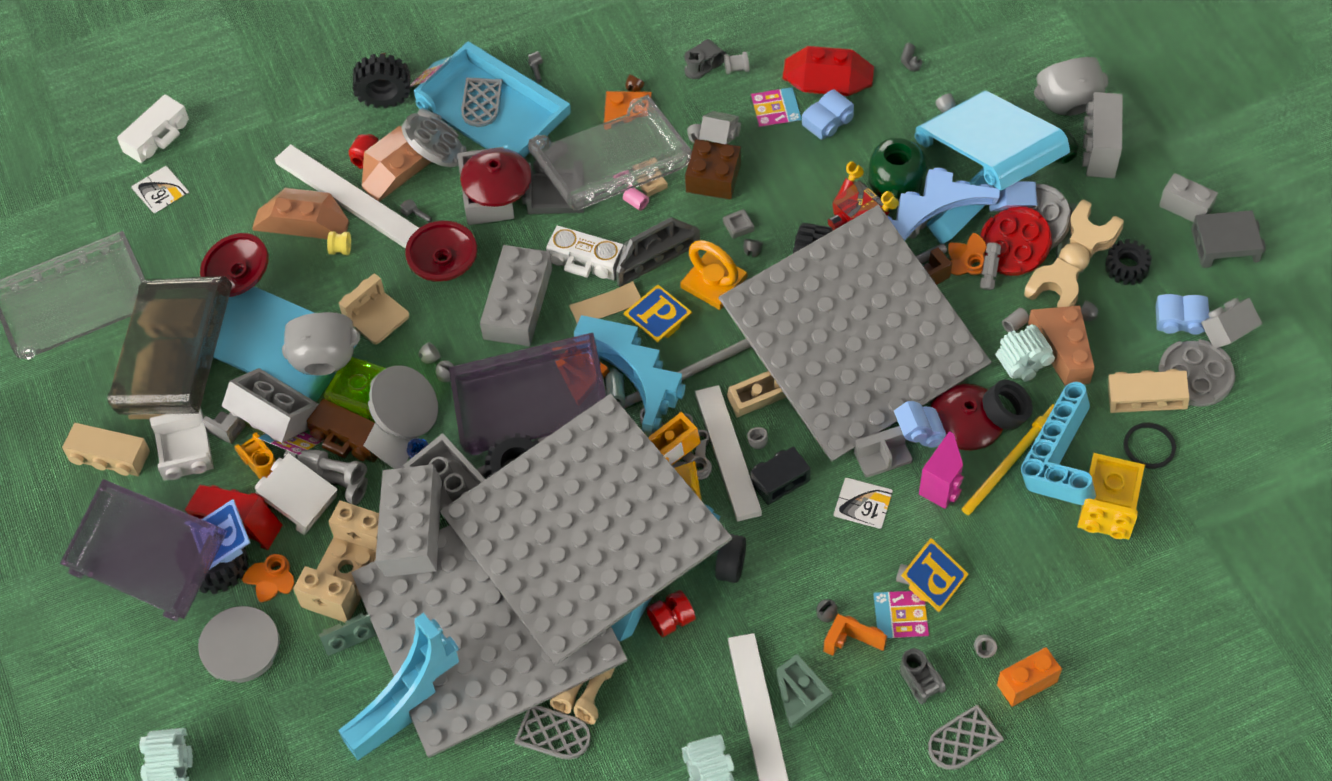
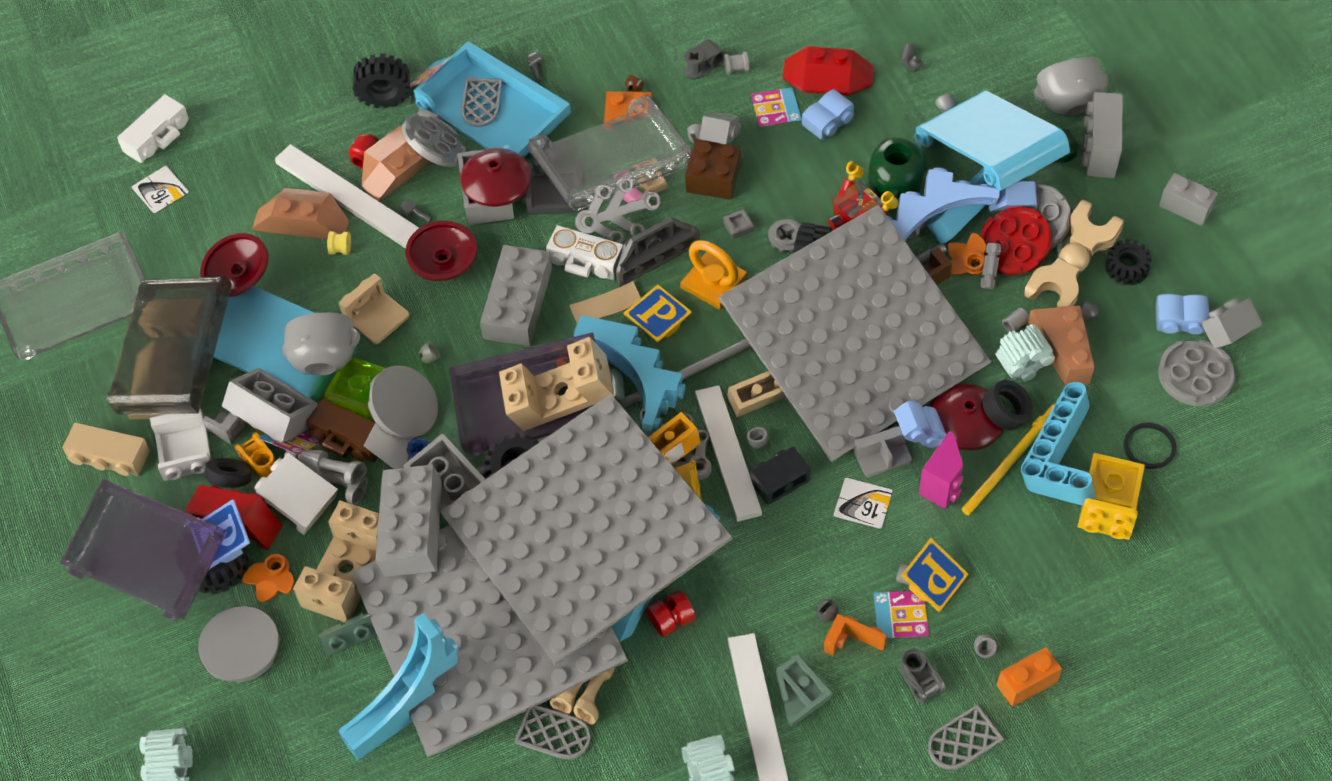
(228, 472): none -> black tyre
(441, 372): light grey hinge -> none
(535, 399): none -> tan plate
(614, 211): none -> light grey plant
(731, 559): black tyre -> none
(752, 245): dark grey hinge -> none
(781, 227): none -> light grey gear
(1148, 391): tan brick -> none
(1227, 236): dark grey panel -> none

